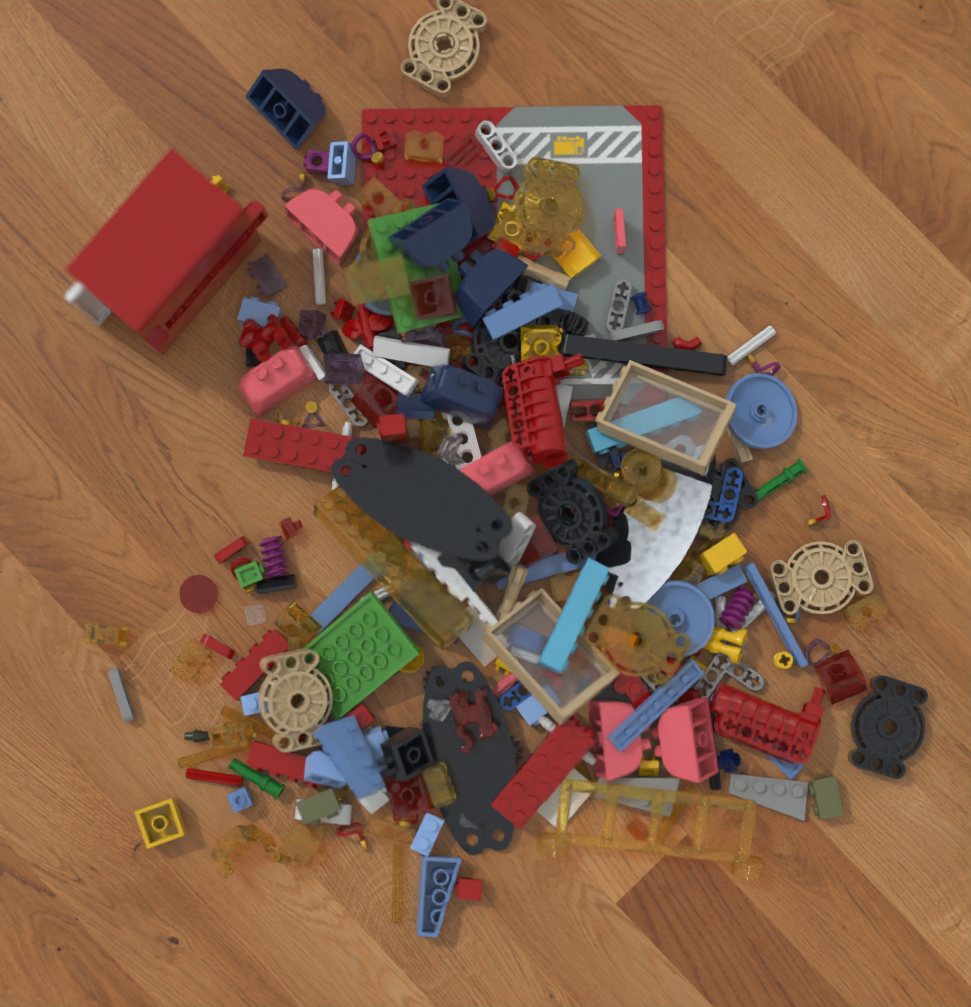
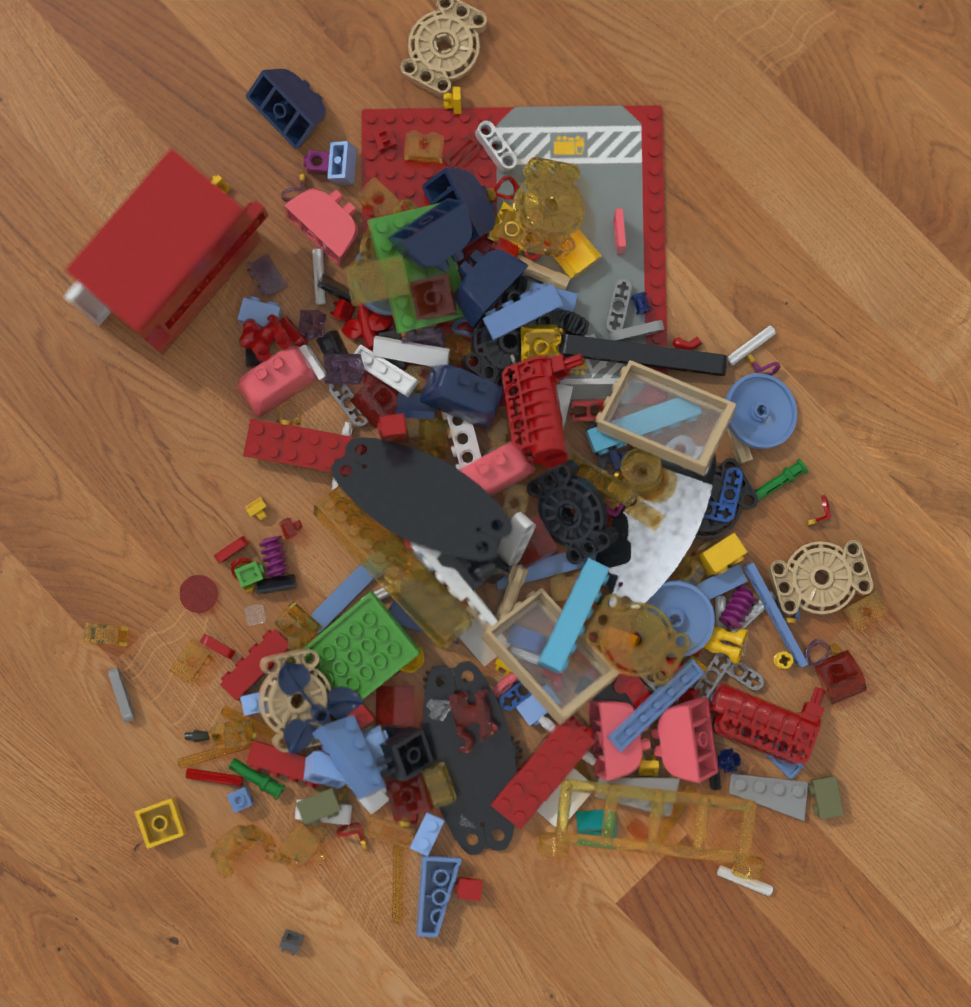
(256, 507): none -> yellow tile
(291, 941): none -> dark grey tile
(312, 407): piece -> none
(334, 288): none -> black slope
(343, 701): none -> dark blue plant
(377, 157): magenta piece -> none
(395, 705): none -> clear red slope
(449, 448): clear slope -> none
(454, 100): none -> yellow tile
(591, 823): none -> teal panel
(706, 530): clear yellow bracket -> none
(752, 884): none -> white axle
(904, 719): black piece -> none

